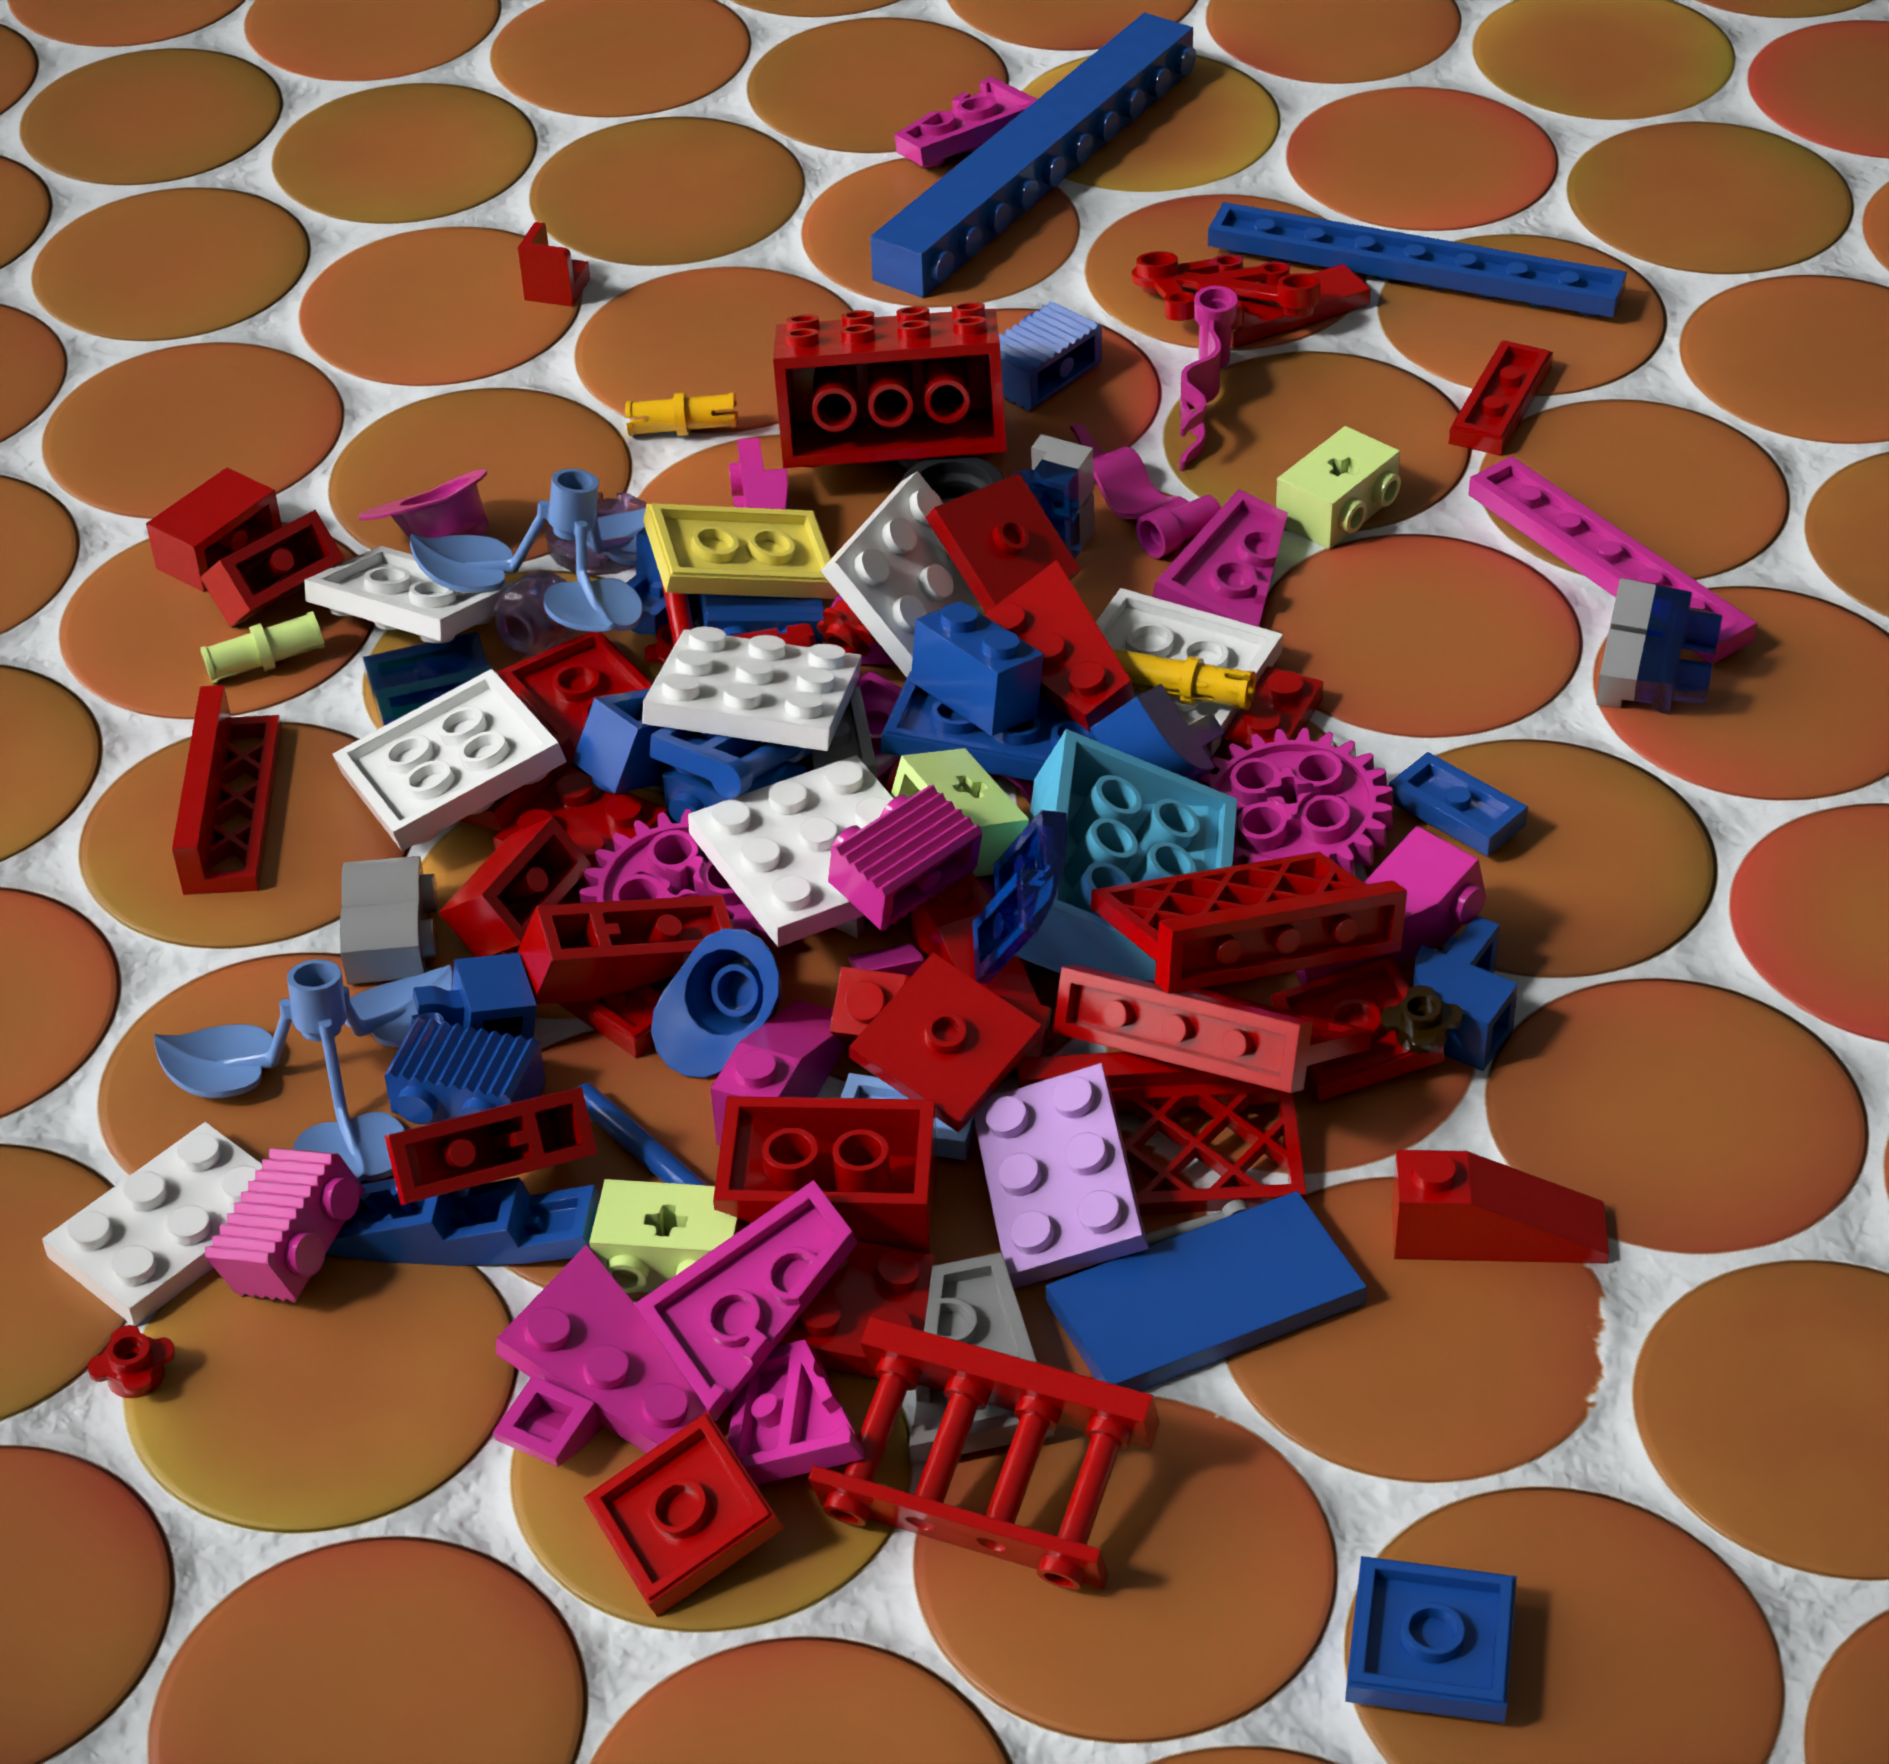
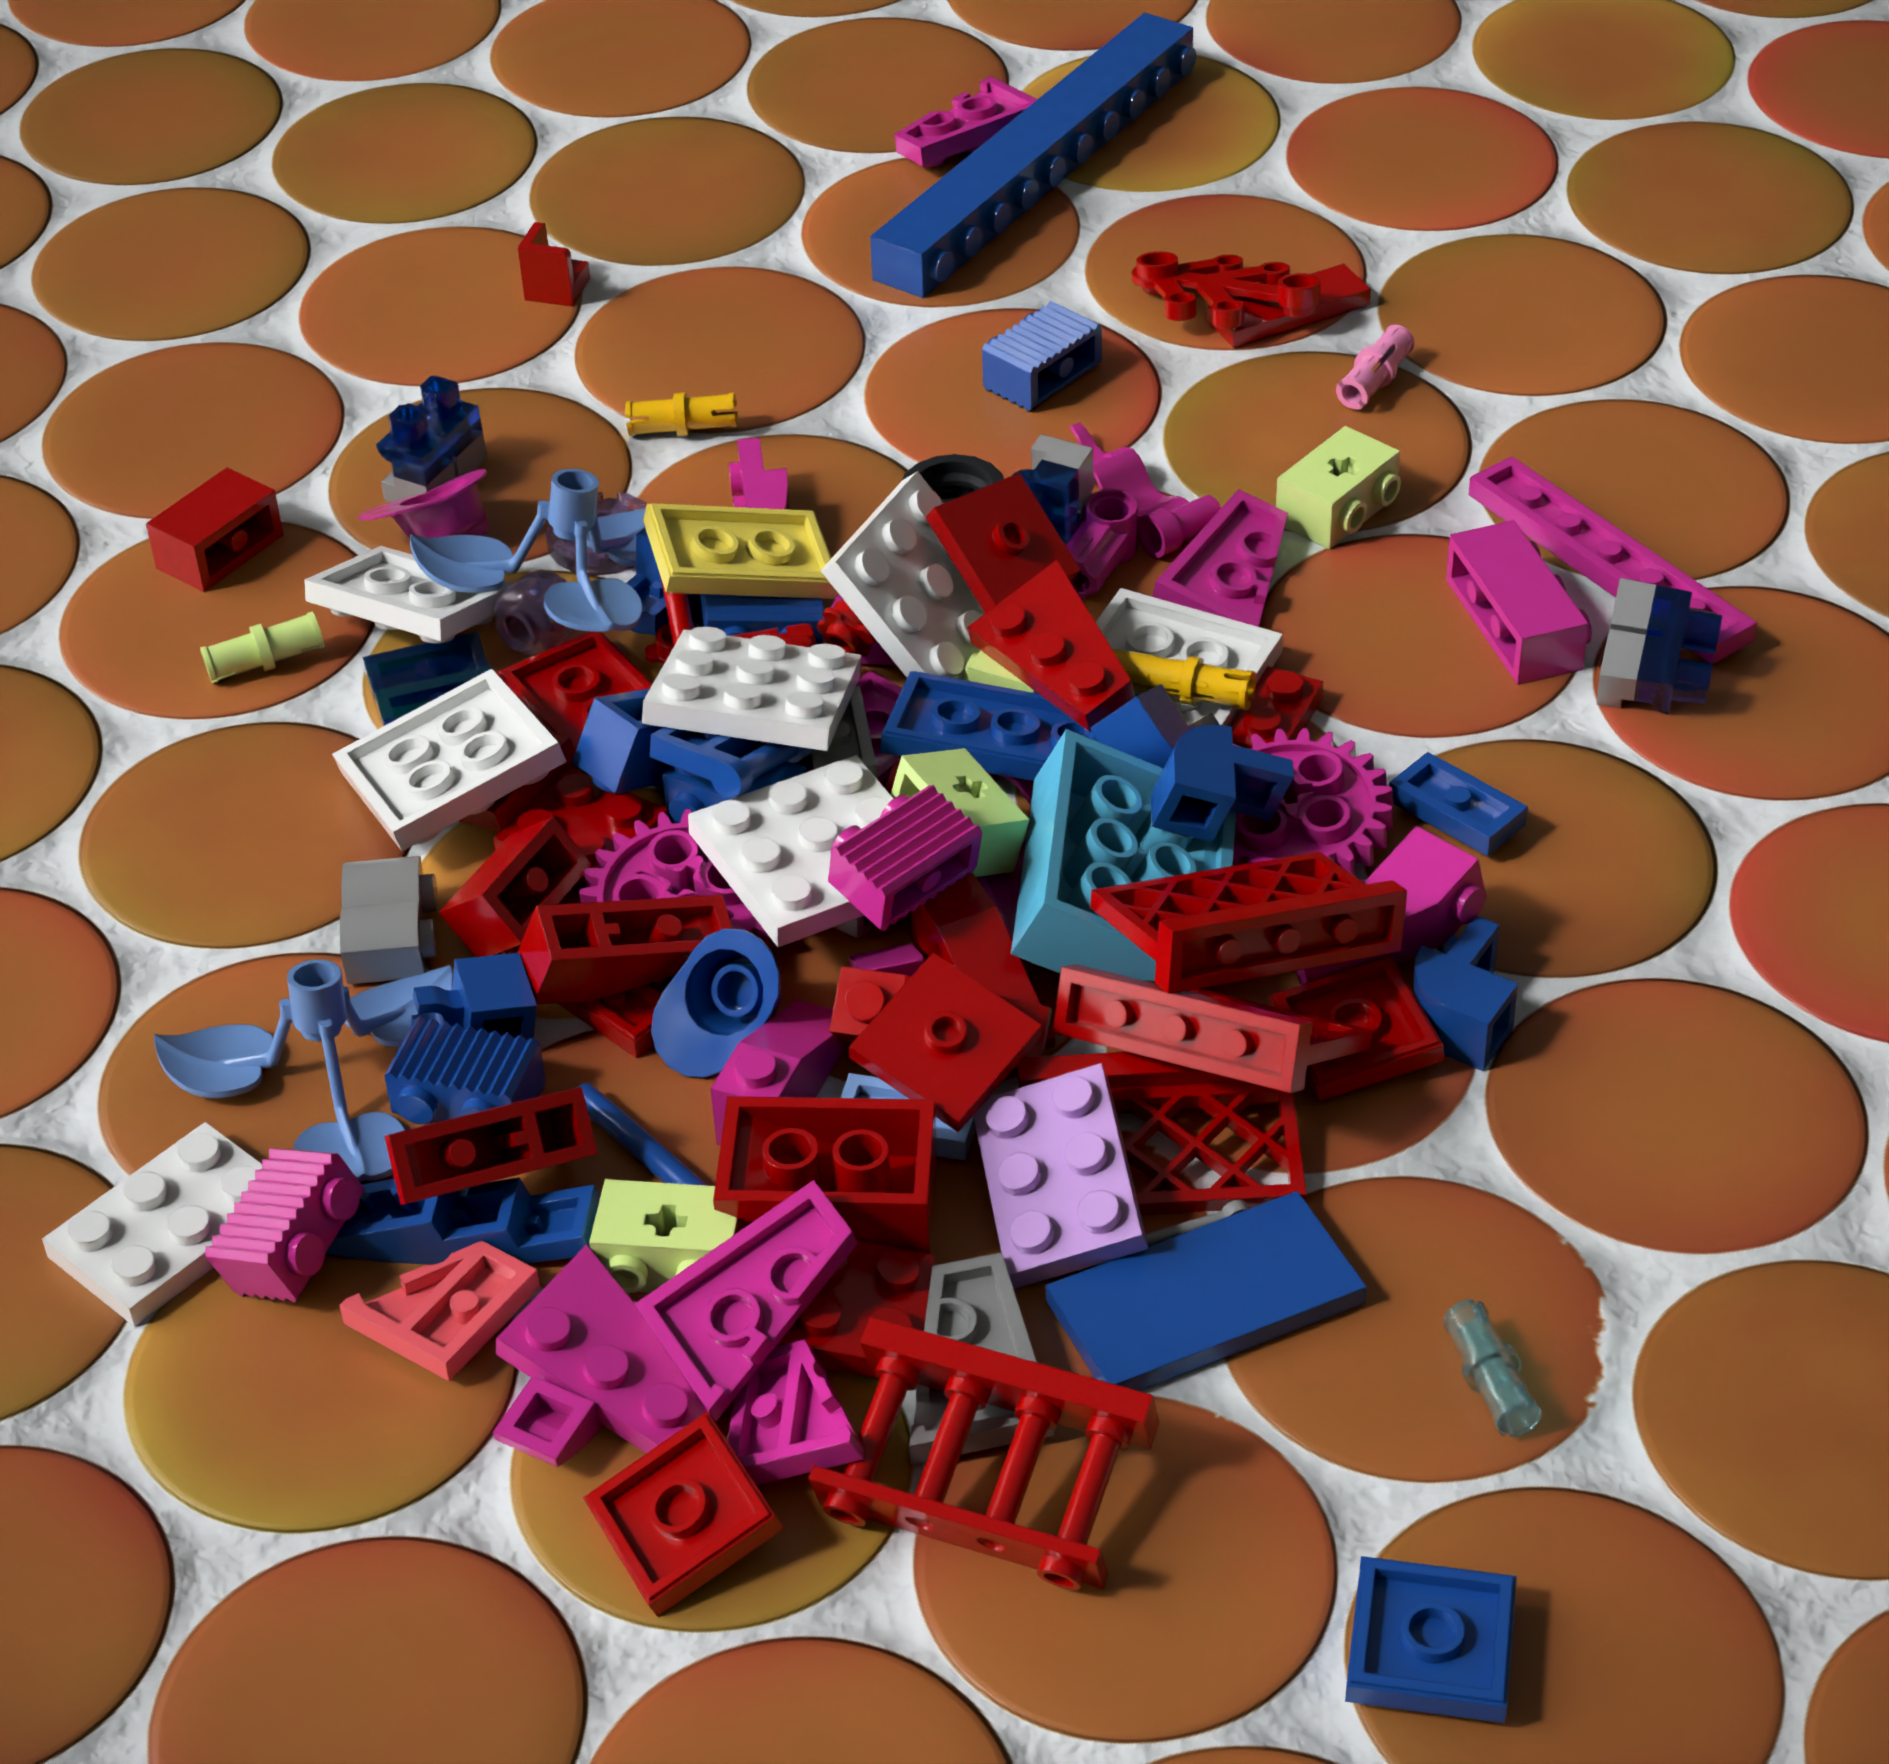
(132, 1362): red plate -> none
(210, 802): red fence -> none
(271, 567): red brick -> none
(431, 441): none -> clear blue hips
(446, 1307): none -> coral wing
(889, 386): red brick -> none
(977, 668): blue brick -> none
(1024, 892): clear blue slope -> none
(1104, 538): none -> dark pink piece
(1200, 381): dark pink flag -> none
(1210, 778): none -> blue brick
(1362, 381): none -> bright pink pin
(1418, 259): blue plate -> none
(1421, 1020): dark brown plate -> none
(1487, 1211): red slope -> none
(1492, 1368): none -> clear light blue pin
(1501, 398): red tile -> none
(1517, 602): none -> dark pink brick

